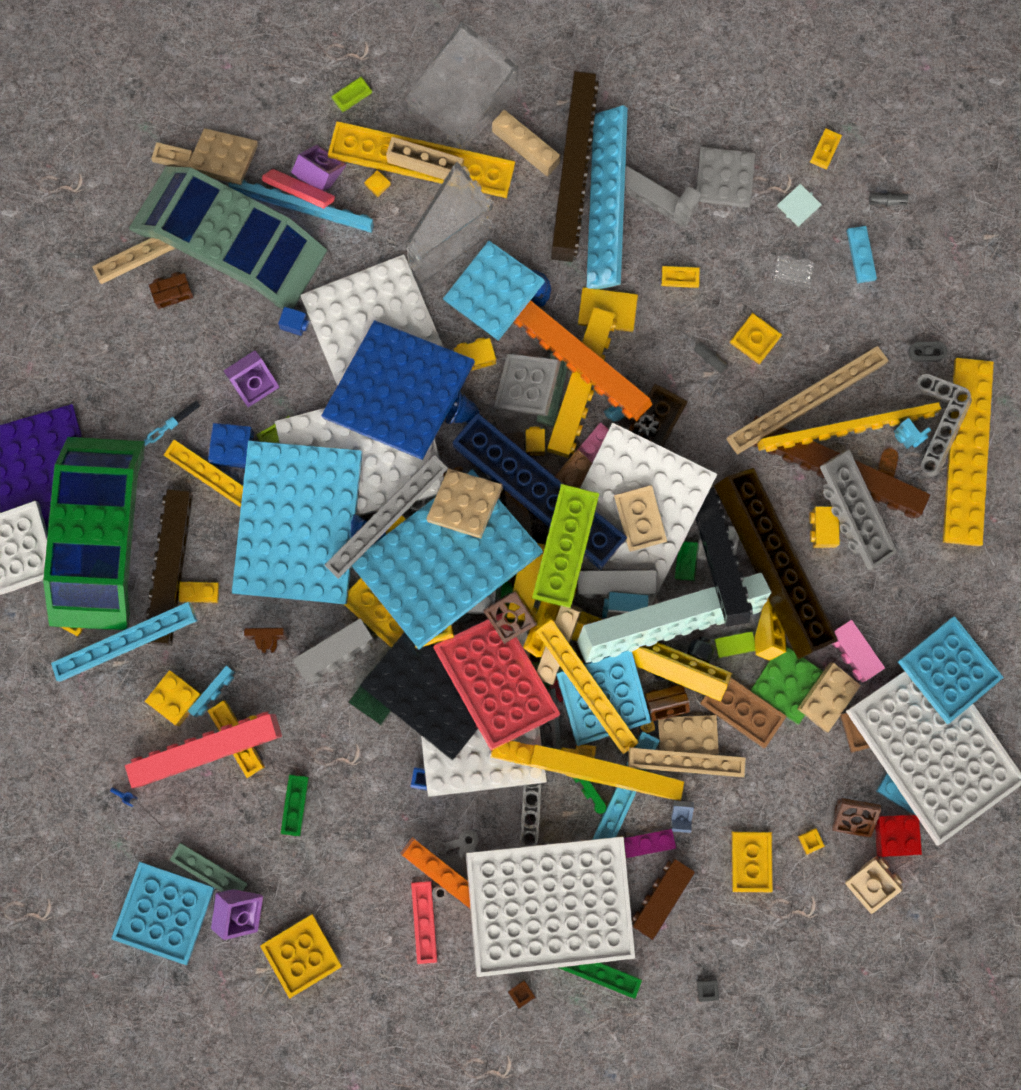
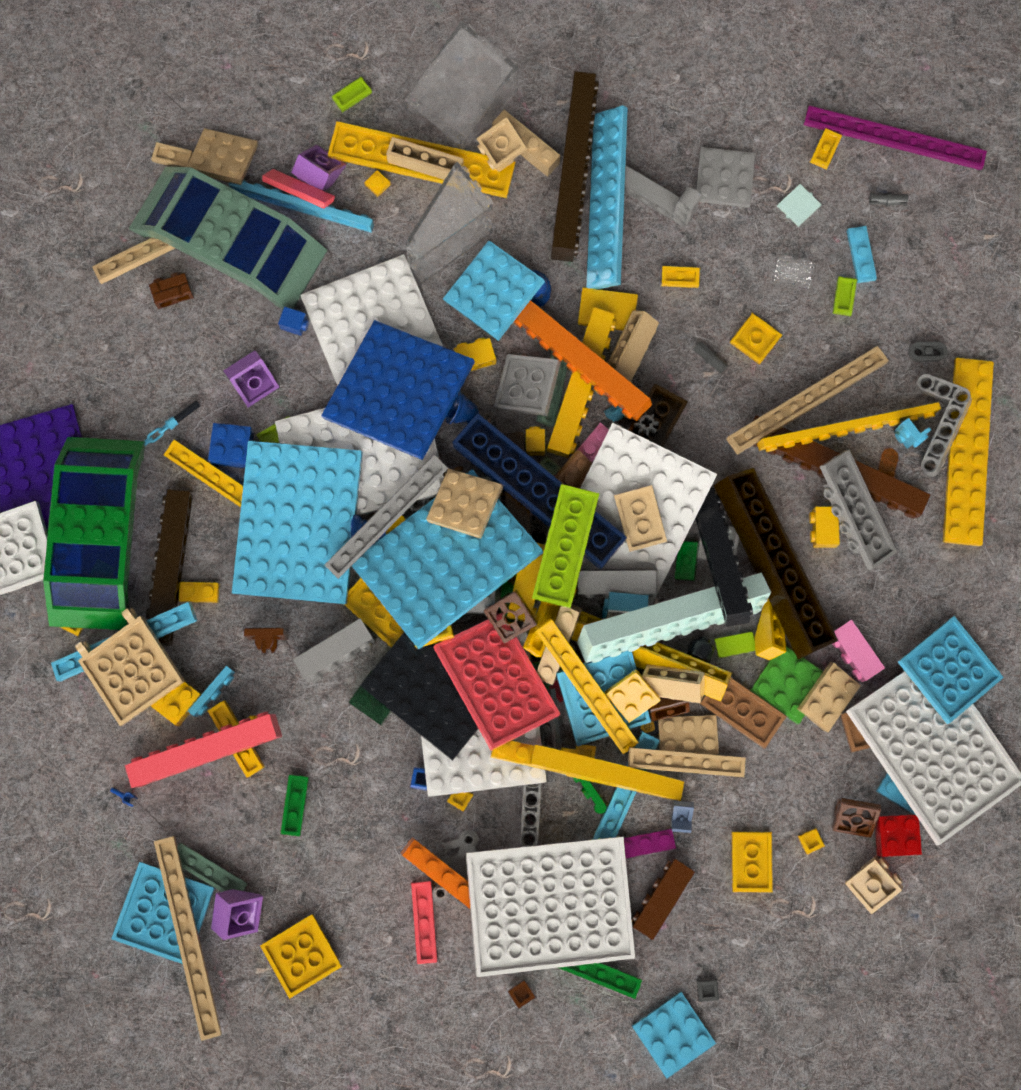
(130, 669): none -> tan plate
(188, 938): none -> tan plate
(460, 800): none -> yellow tile
(501, 145): none -> tan plate
(550, 466): none -> sand green plate
(632, 695): none -> yellow plate
(633, 343): none -> tan brick
(673, 1034): none -> medium azure plate
(676, 683): none -> tan brick
(844, 296): none -> lime tile
(895, 138): none -> magenta plate

